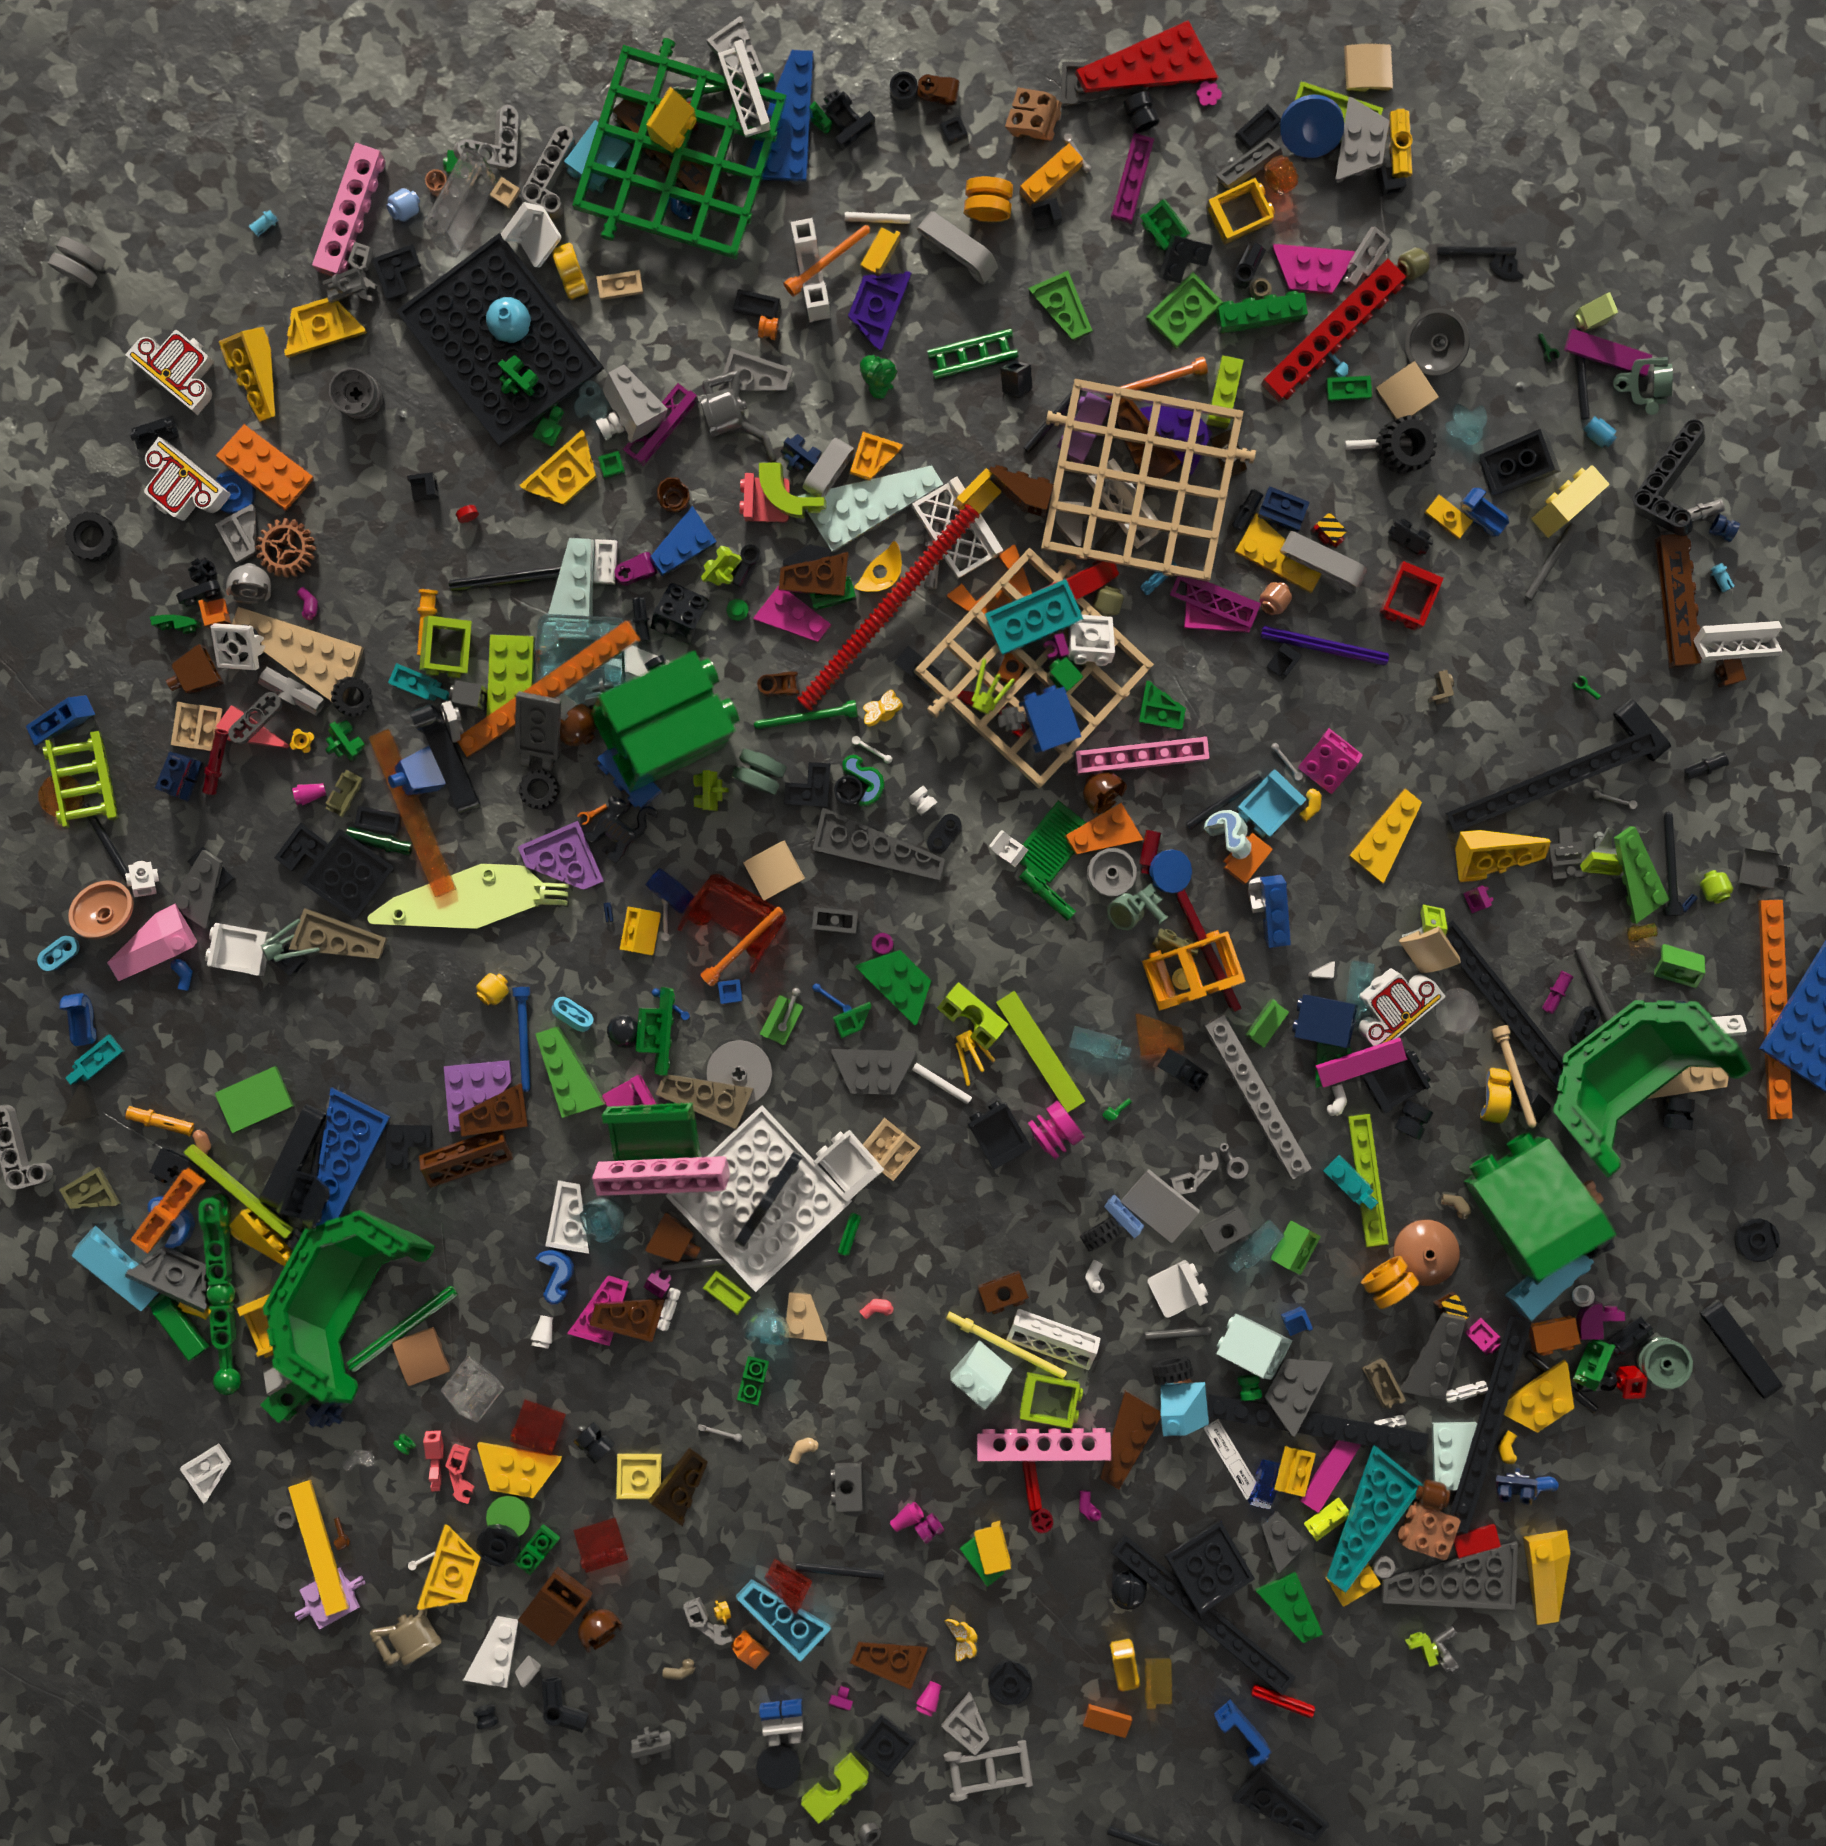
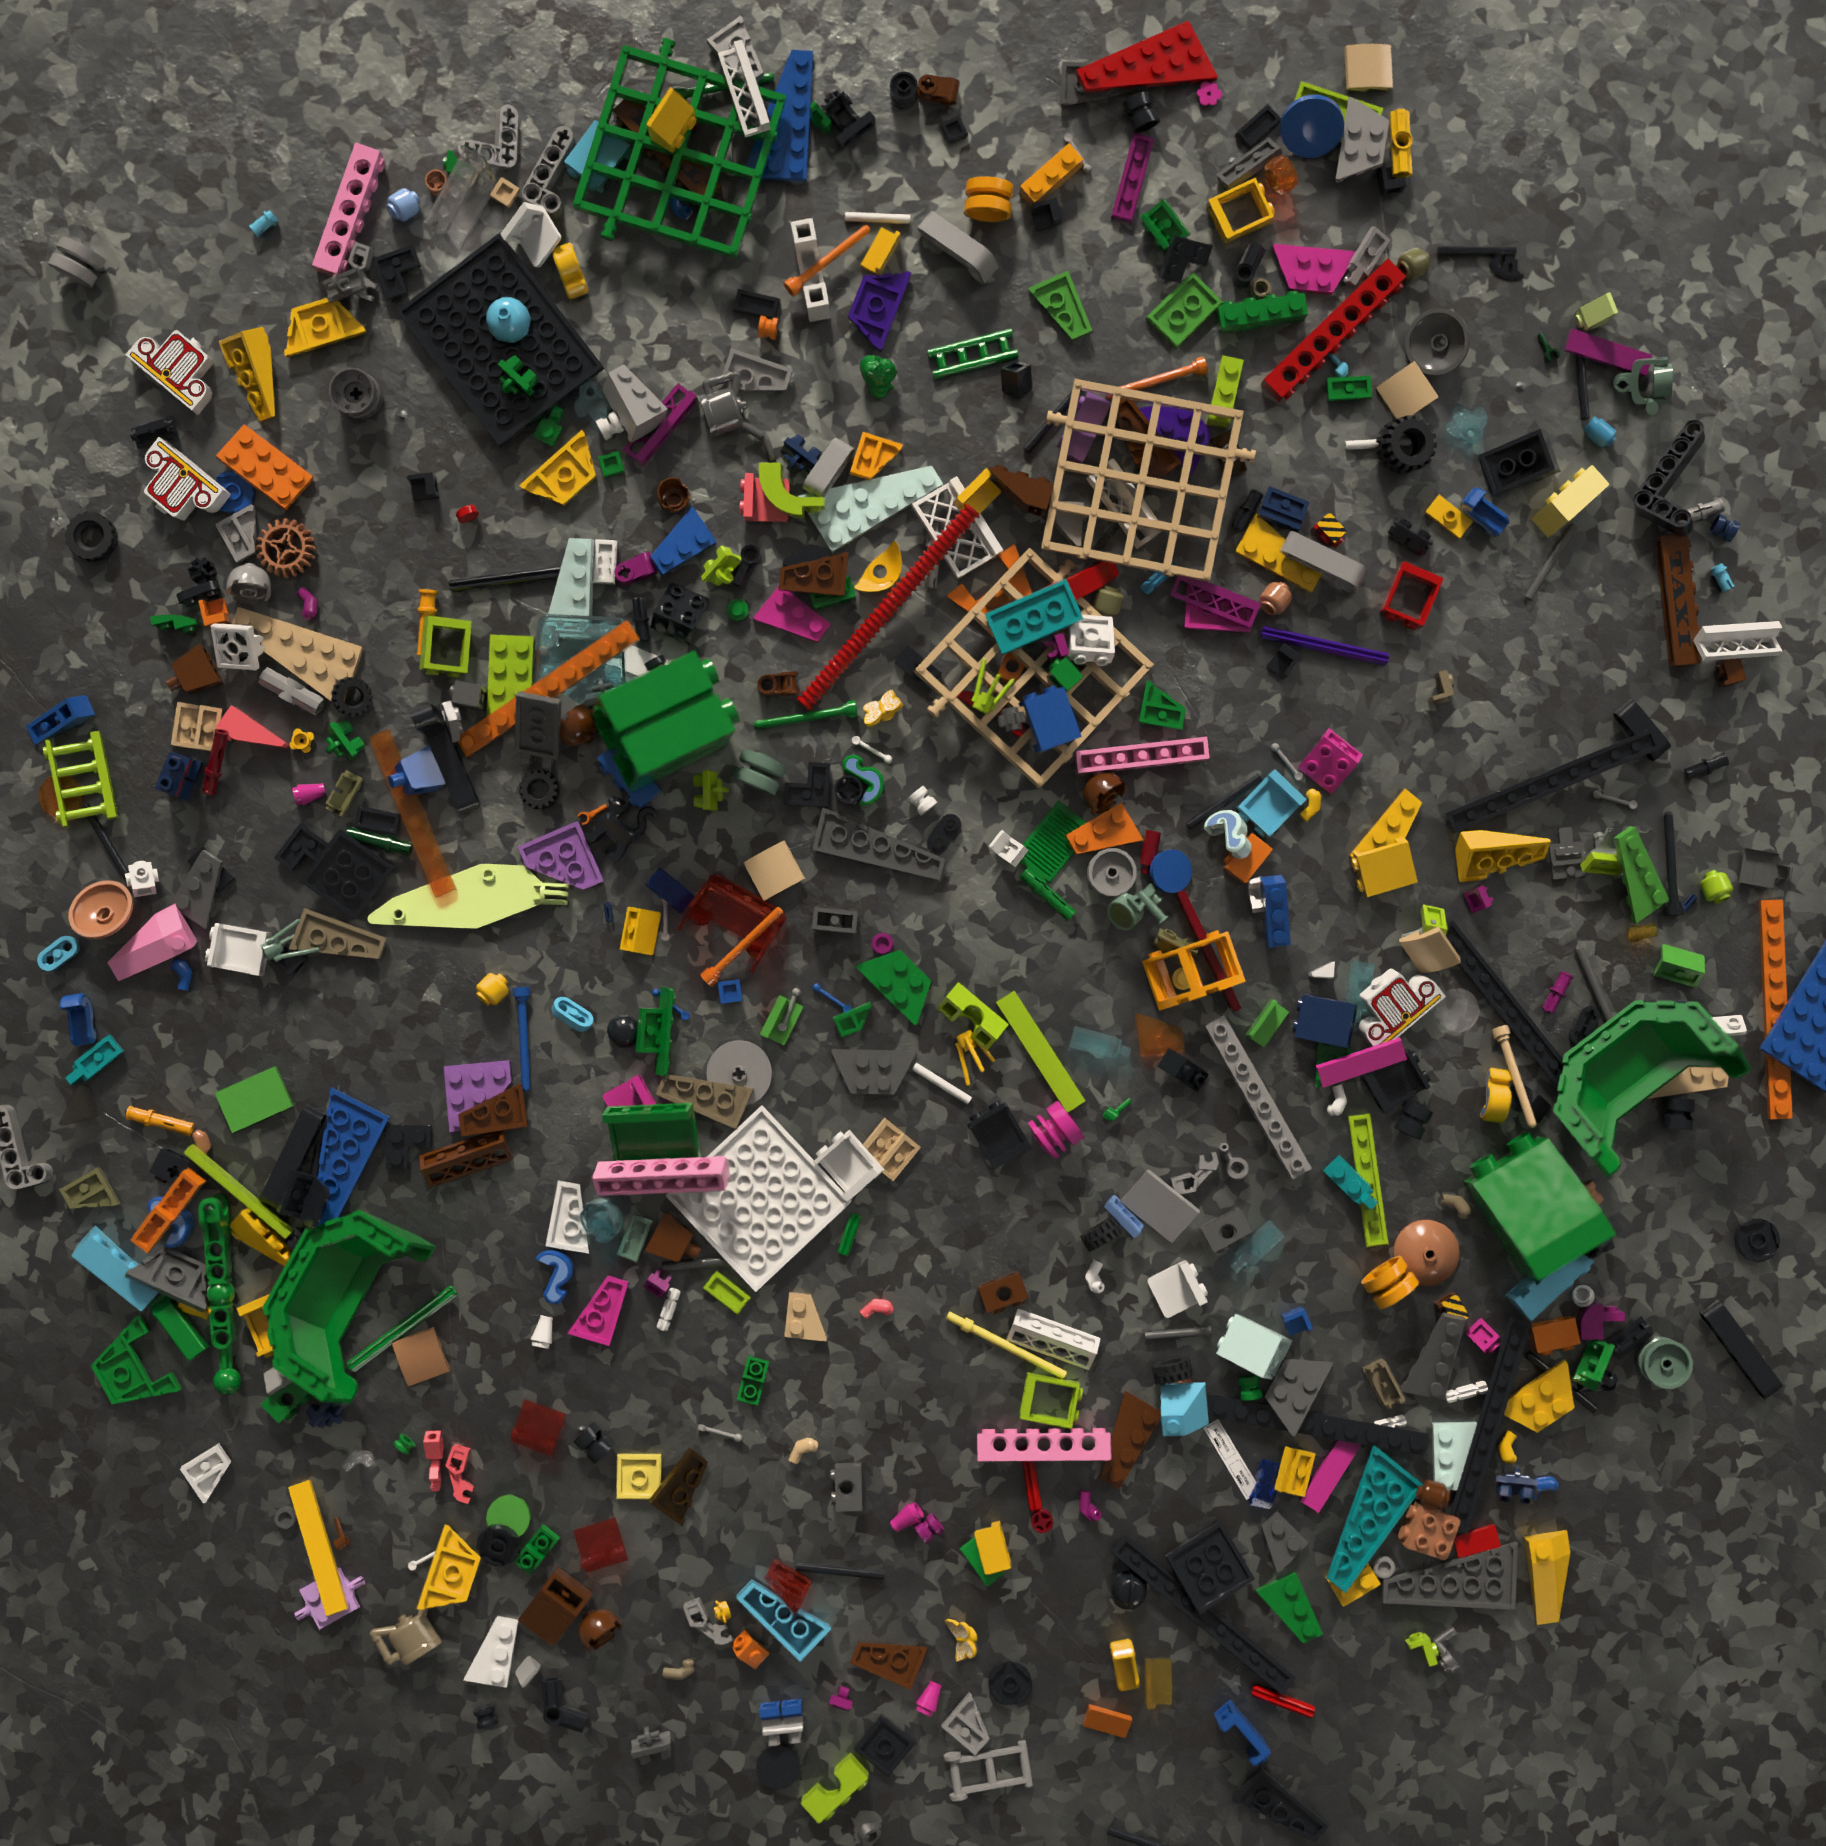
(124, 1374): none -> green wing
(272, 711): dark grey beam -> none
(417, 683): teal hinge -> none
(472, 1389): clear slope -> none
(515, 1469): yellow wing -> none
(567, 1074): bright green wedge -> none
(620, 285): tan plate -> none
(629, 1318): reddish brown wing -> none
(634, 1238): none -> sand green plate
(768, 1199): black beam -> none
(768, 1328): clear light blue cylinder -> none
(981, 1374): light aqua slope -> none
(1035, 115): medium nougat hips -> none
(1295, 1247): bright green panel -> none
(1327, 1519): neon yellow hinge -> none
(1384, 868): none -> yellow panel
(1586, 687): green hand -> none
(1626, 1382): red brick -> none

